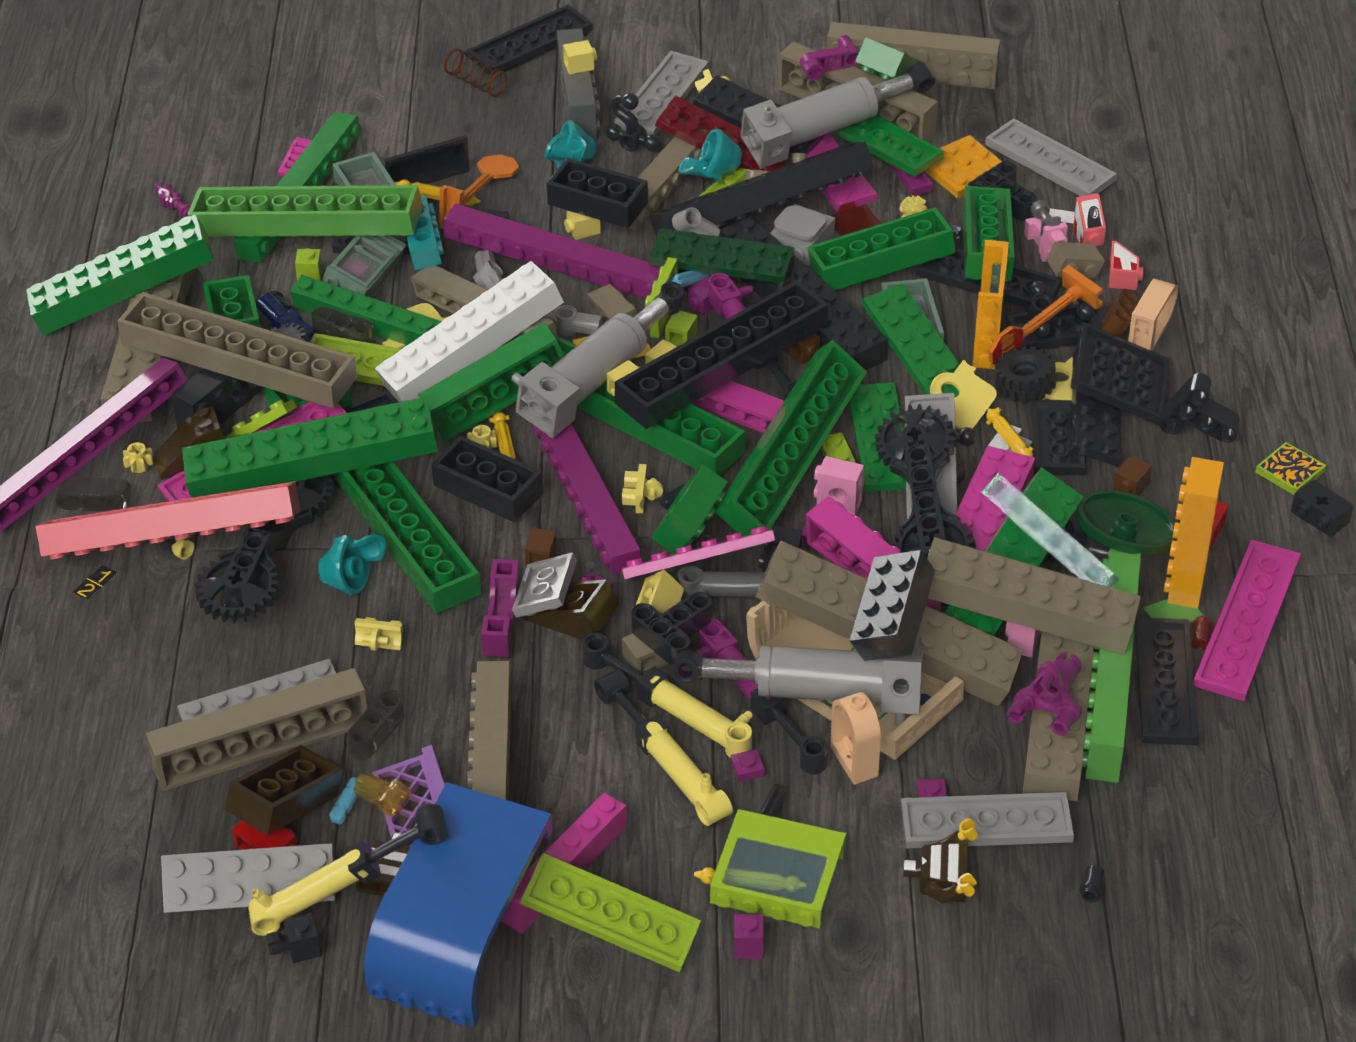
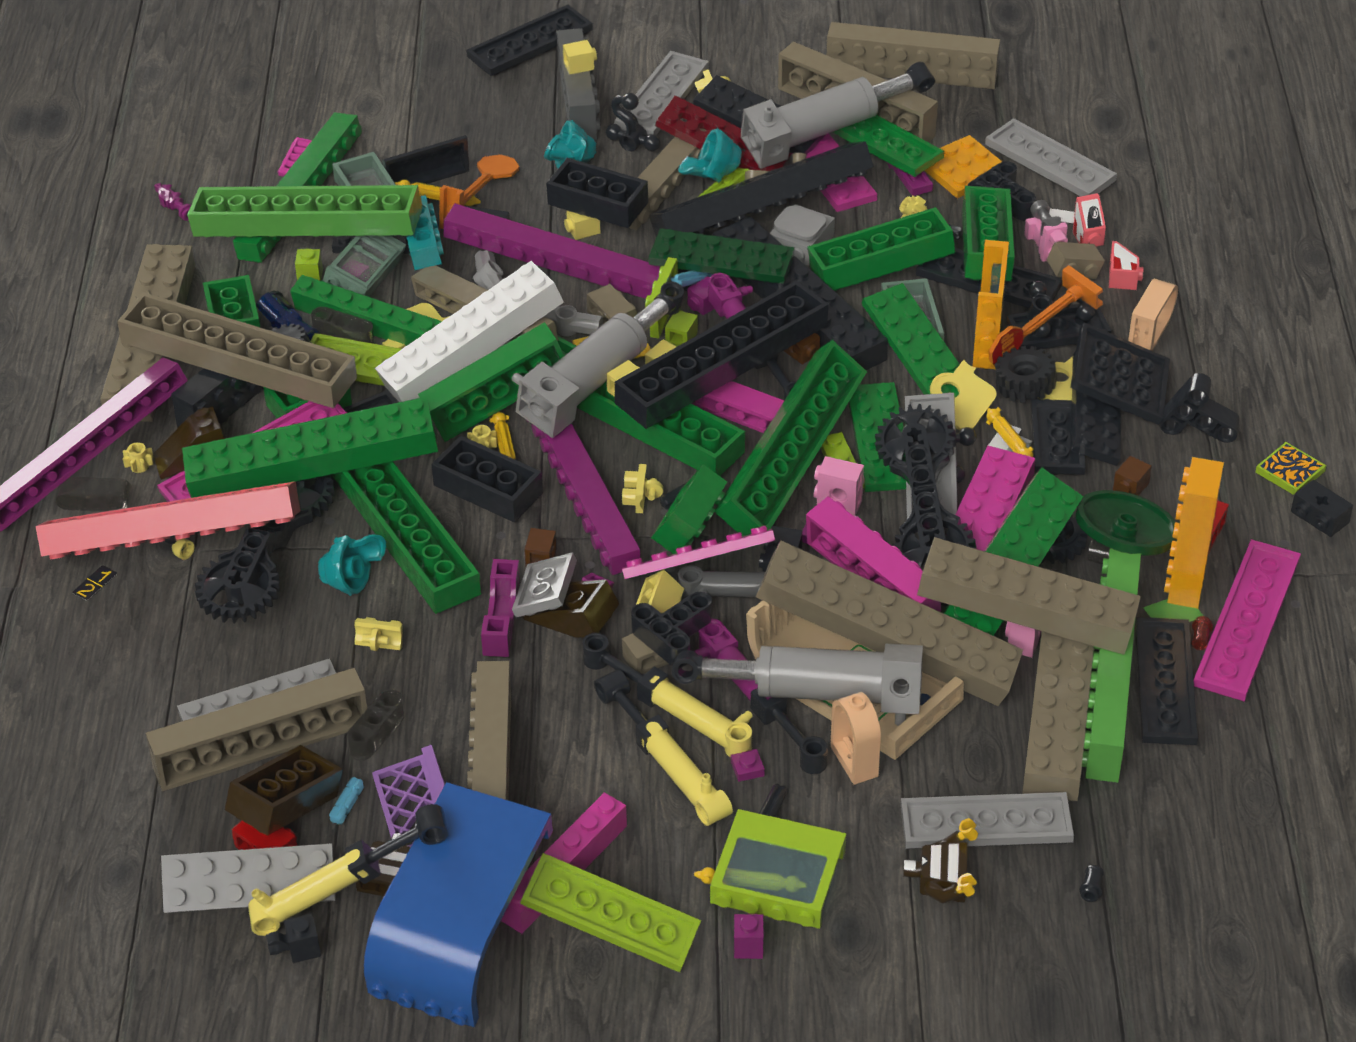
(119, 274): green brick -> none
(261, 419): lime plate -> none
(386, 795): clear yellow piece -> none
(489, 82): reddish brown piece -> none
(692, 221): light grey piece -> none
(817, 62): magenta beam -> none
(853, 219): clear red piece -> none
(883, 60): brick -> none
(892, 605): black brick -> none
(931, 788): magenta plate -> none
(1047, 532): clear light blue brick -> none
(1051, 693): magenta wheel -> none
(1120, 312): reddish brown beam -> none

